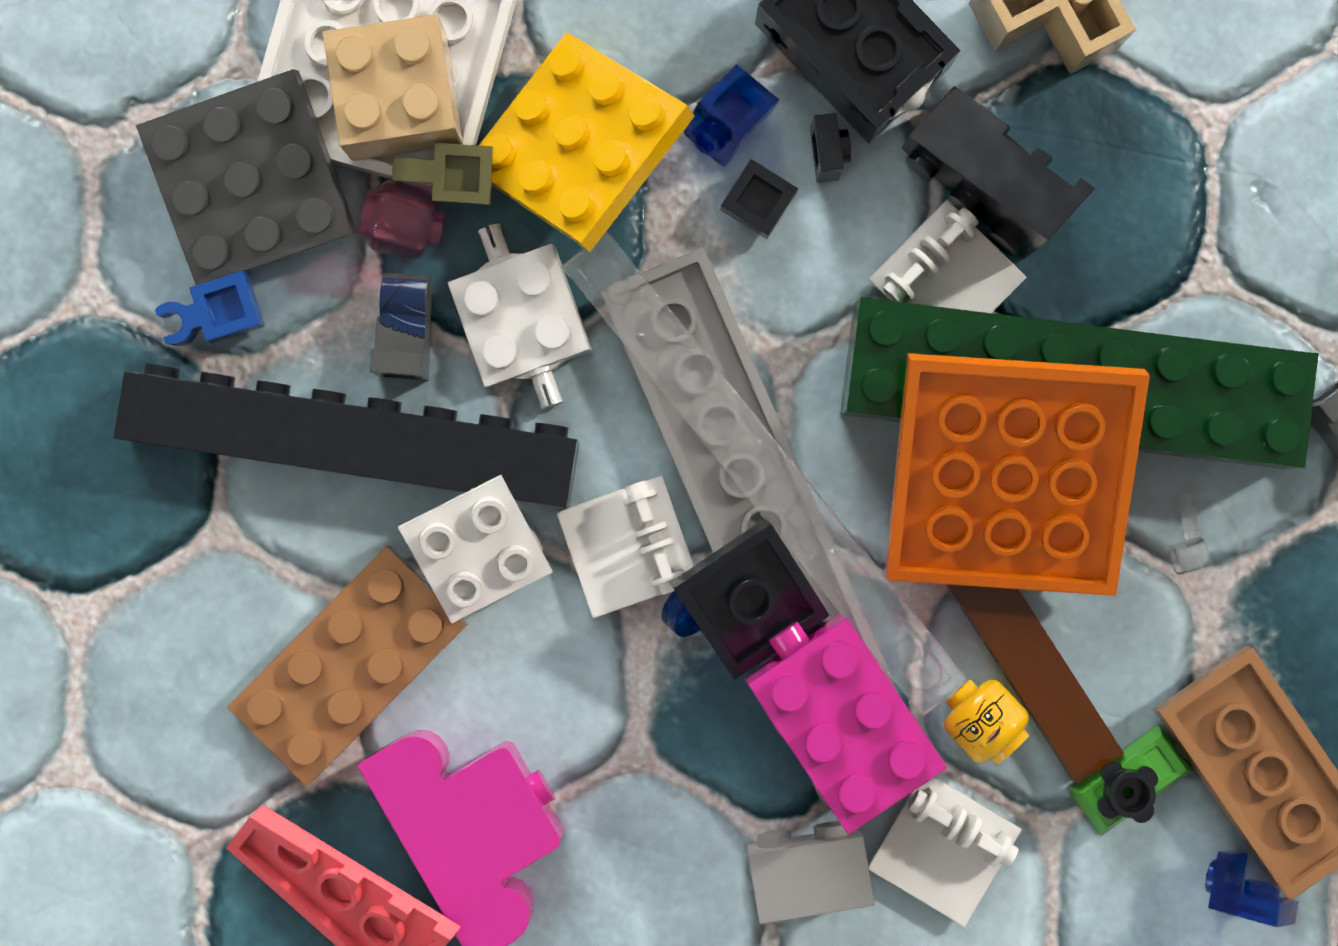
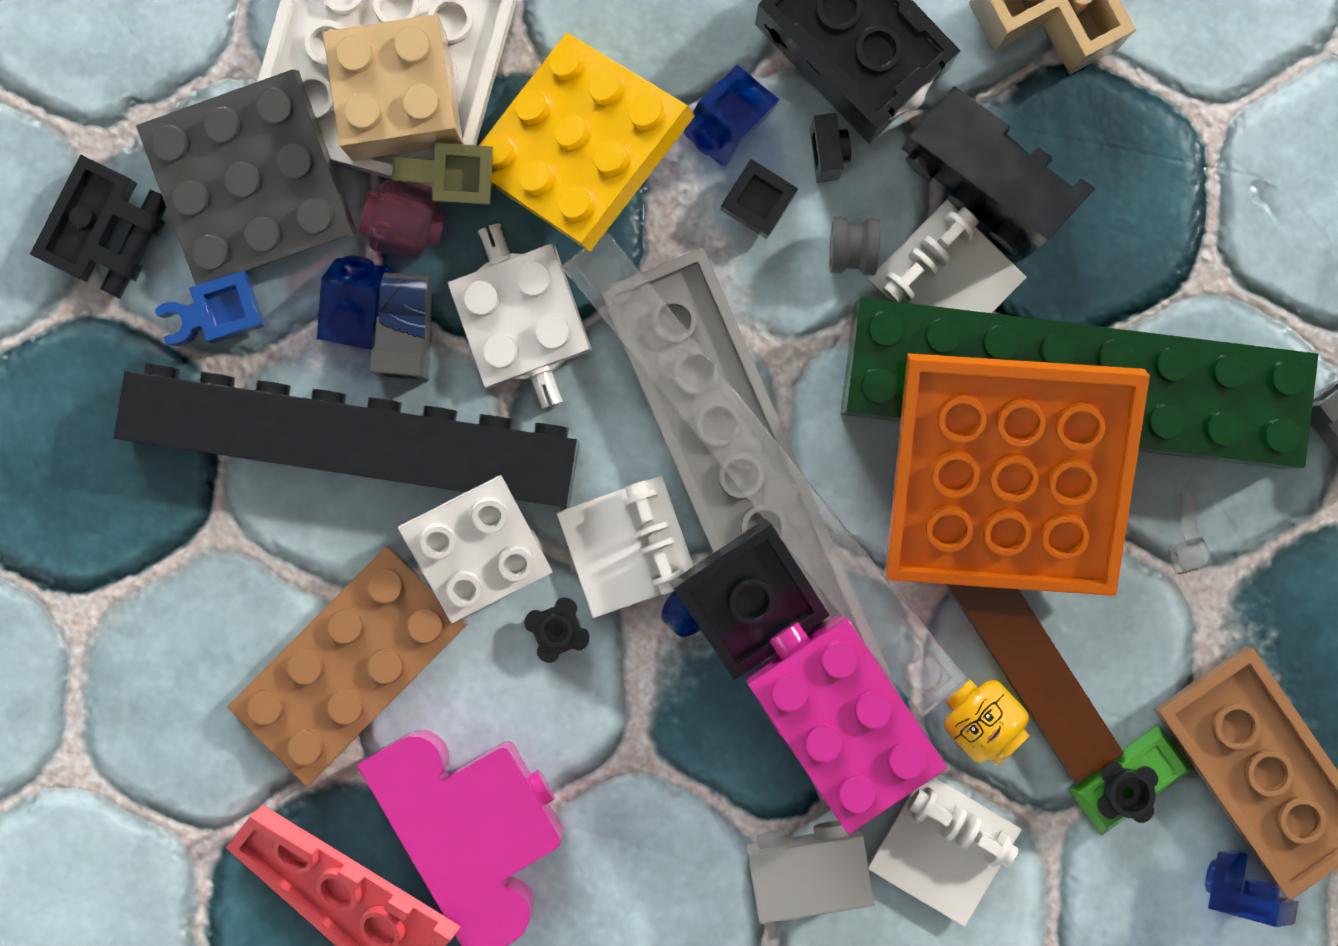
(85, 220): none -> black plate
(350, 301): none -> clear blue bracket
(541, 626): none -> black plate
(854, 246): none -> dark grey wheel

